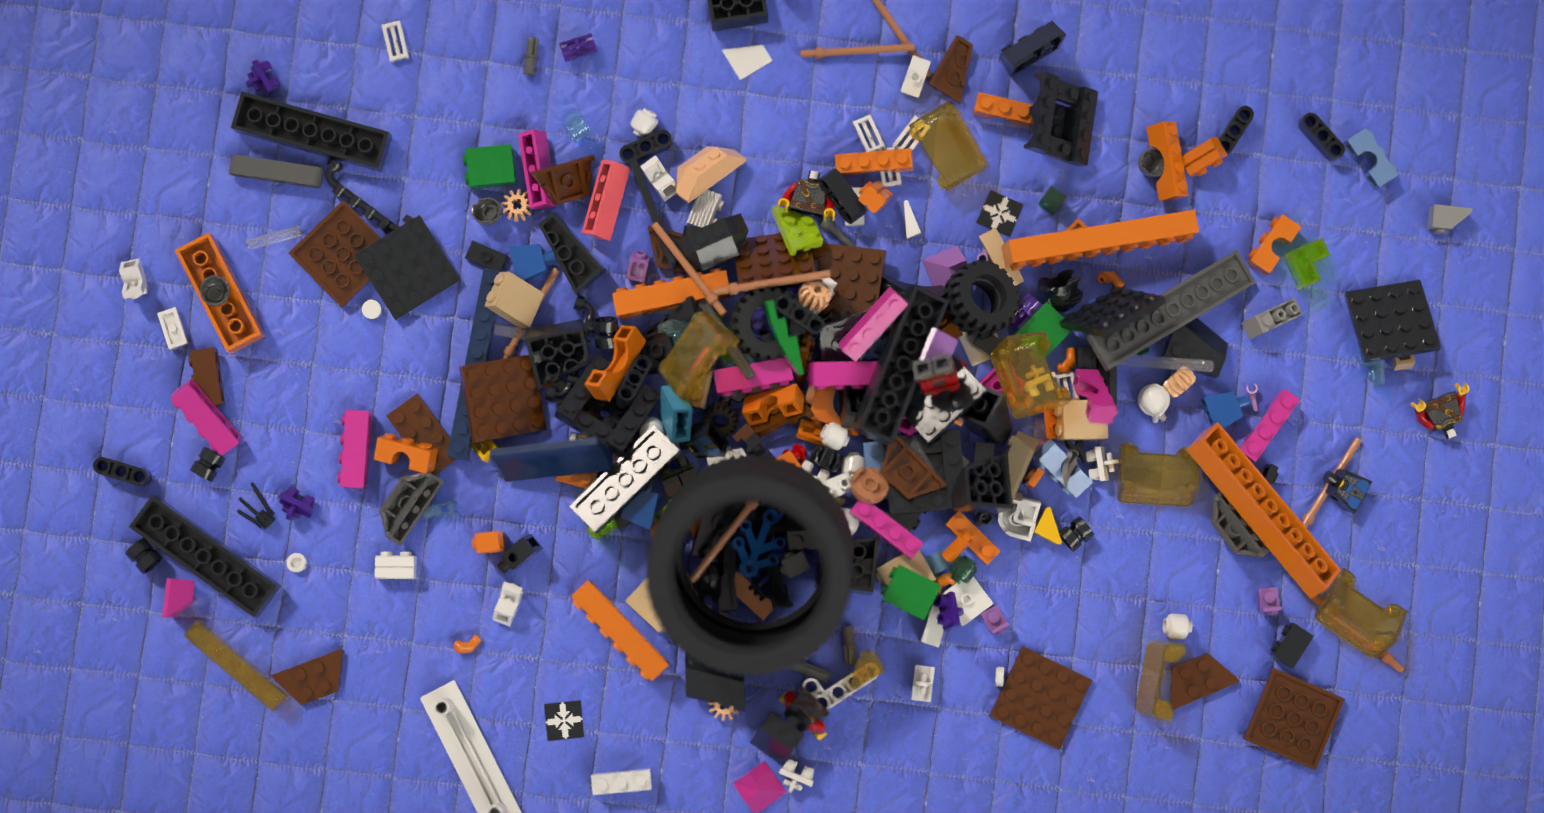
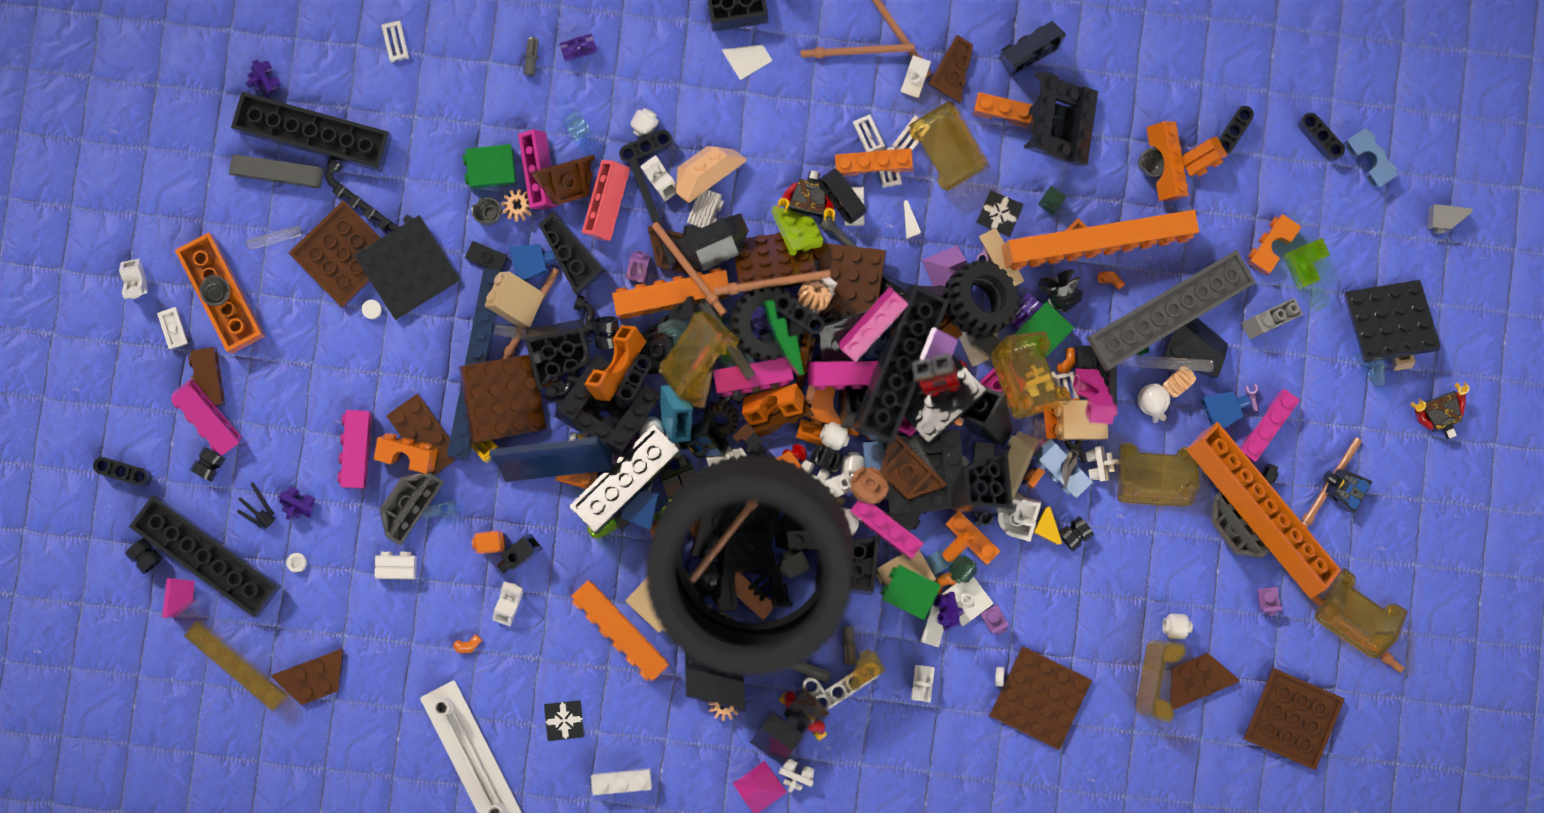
(757, 546): blue plant -> none
(874, 195): orange brick -> none
(1112, 312): black plate -> none
(1291, 645): black brick -> none

